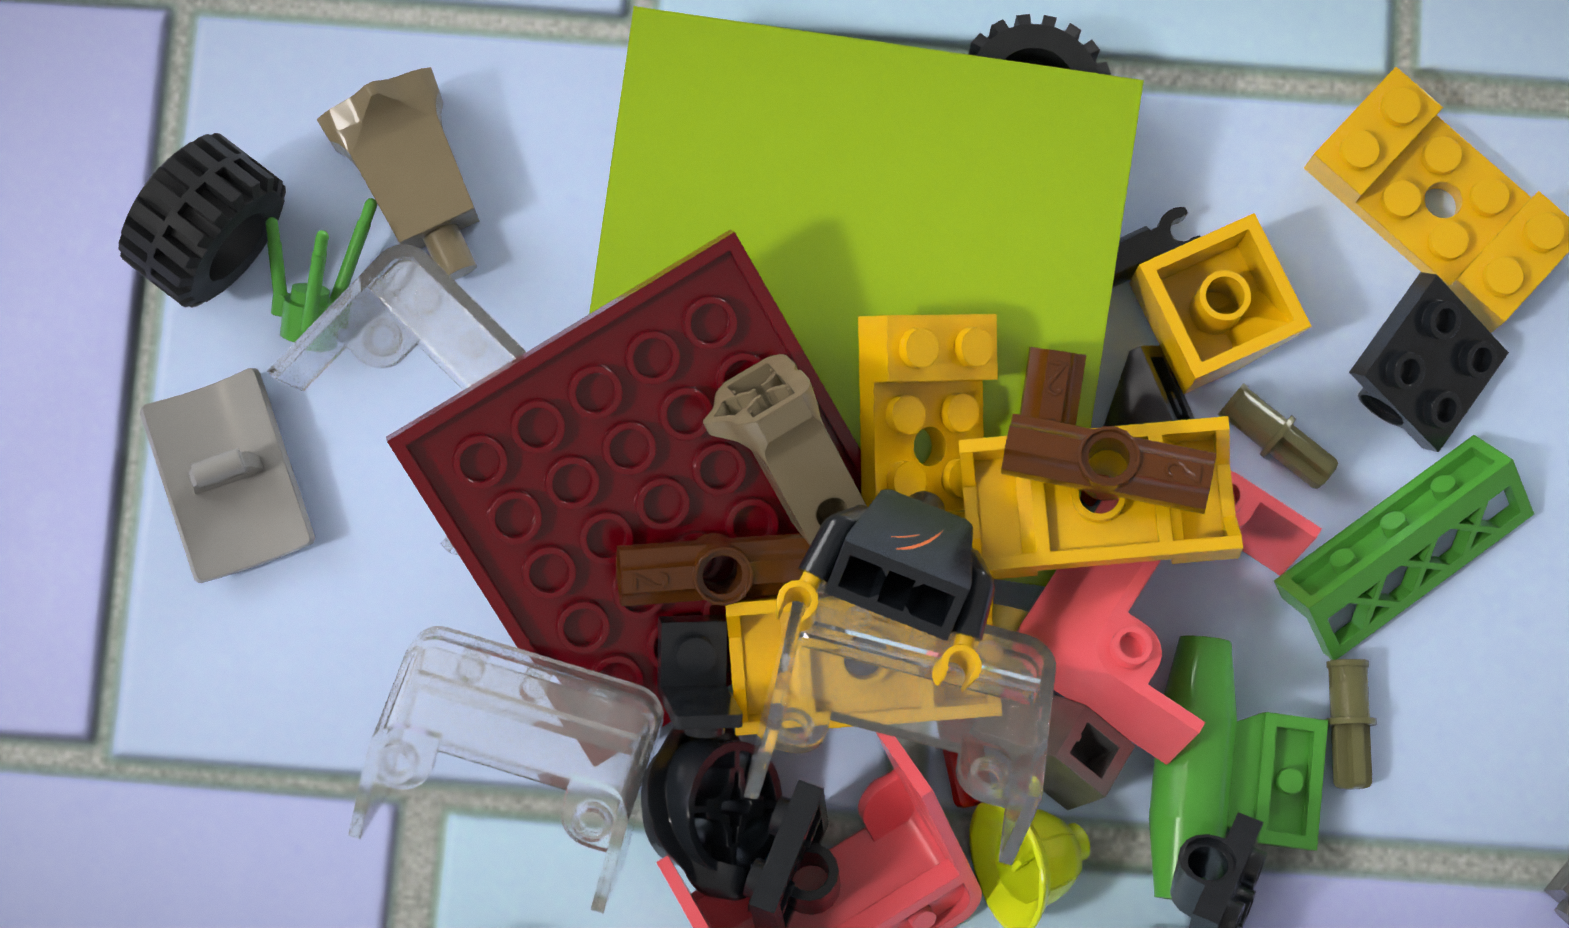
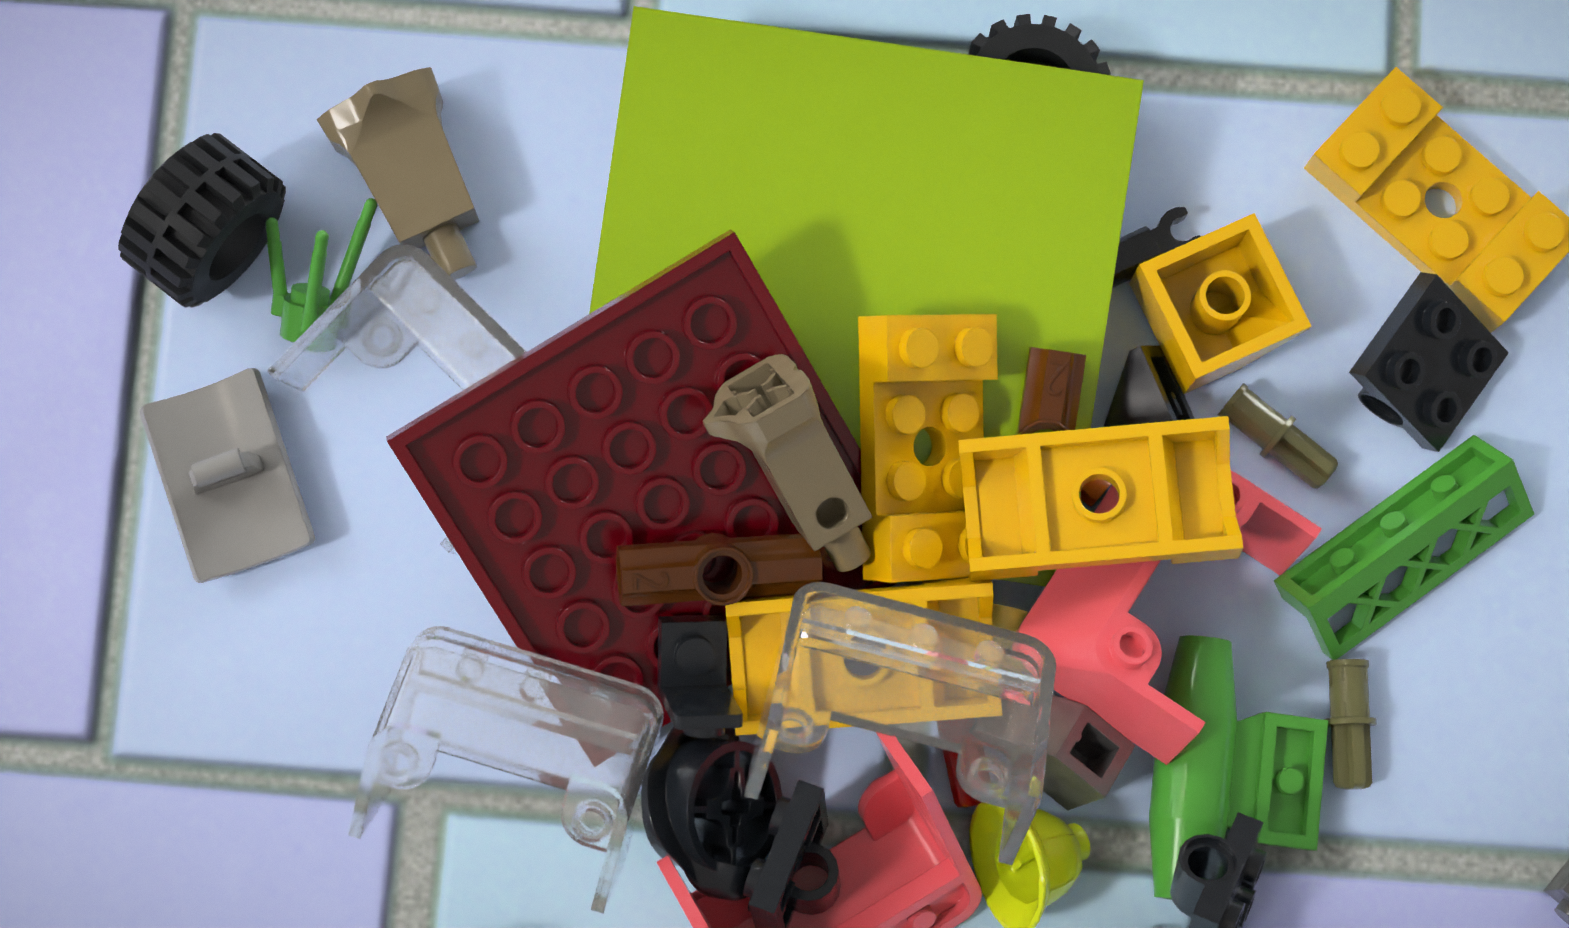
(904, 564): black torso -> none
(1154, 471): reddish brown piece -> none

